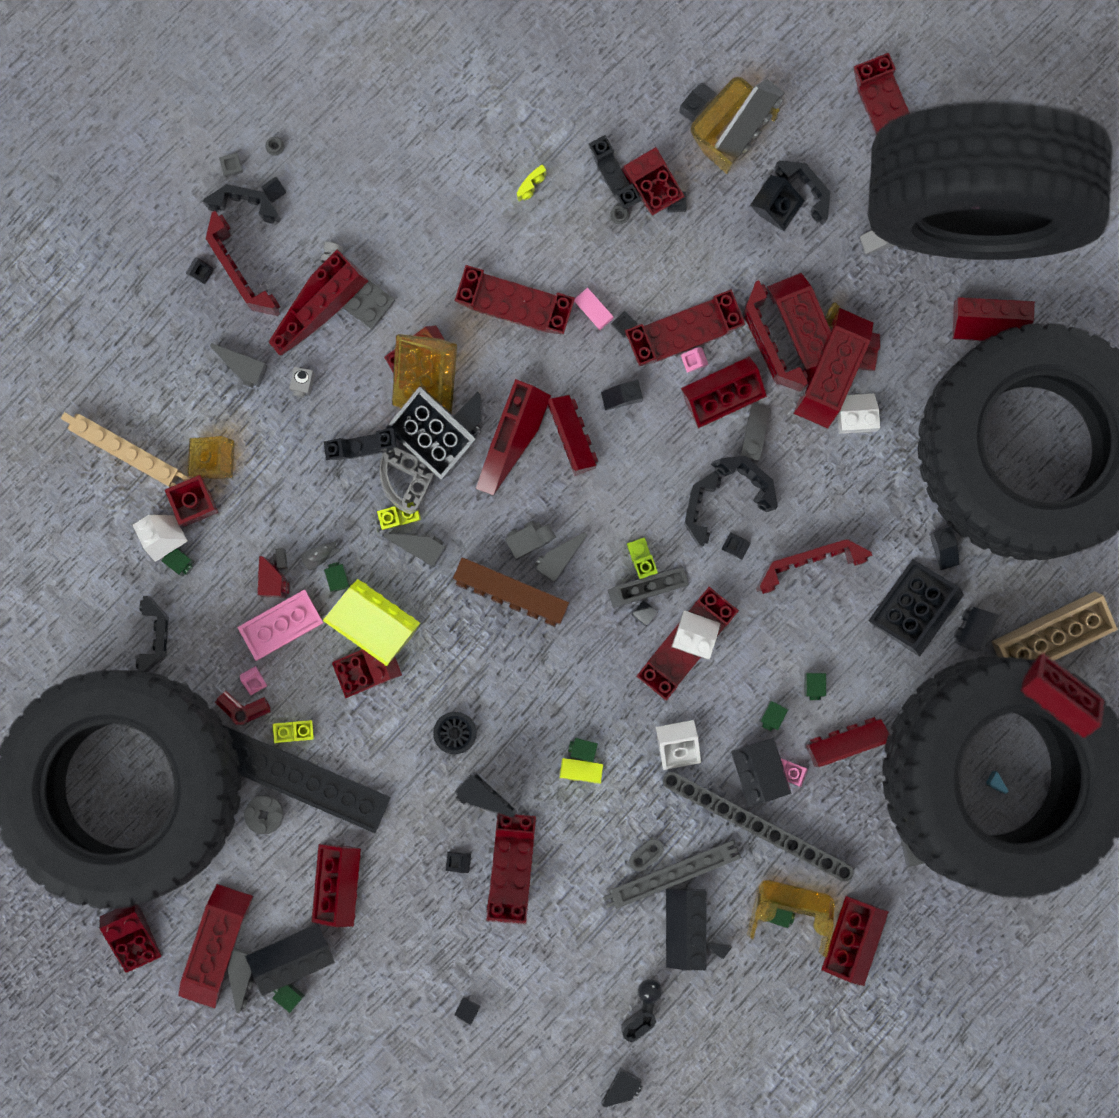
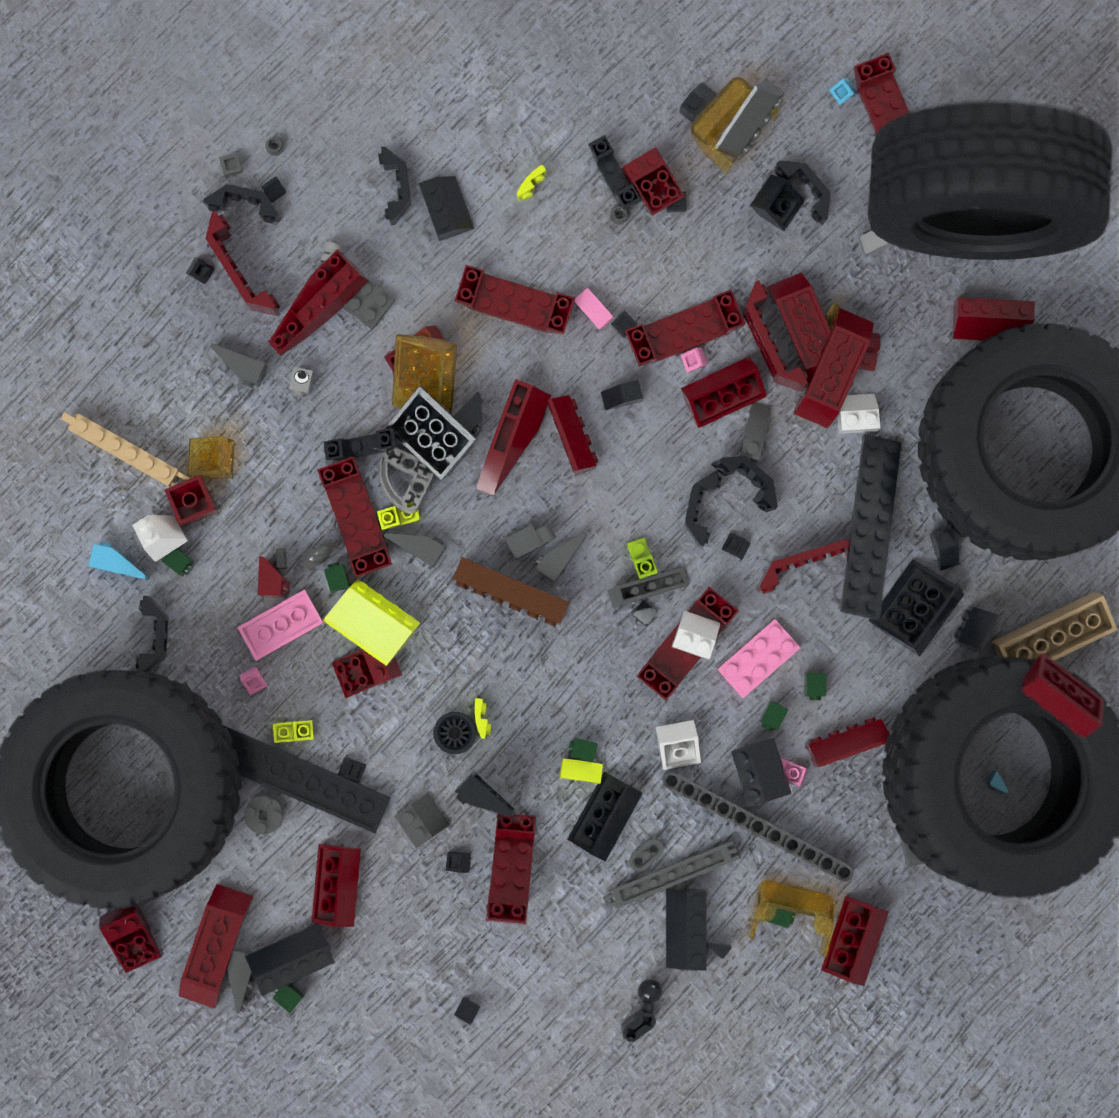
(111, 560): none -> medium azure slope
(252, 710): dark red piece -> none
(352, 769): none -> black slope
(355, 516): none -> dark red slope
(396, 208): none -> black slope
(422, 820): none -> dark grey slope
(446, 206): none -> black slope
(483, 726): none -> neon yellow slope
(604, 816): none -> black slope
(622, 1088): black slope -> none
(758, 658): none -> bright pink plate
(843, 91): none -> medium azure slope
(871, 527): none -> black plate

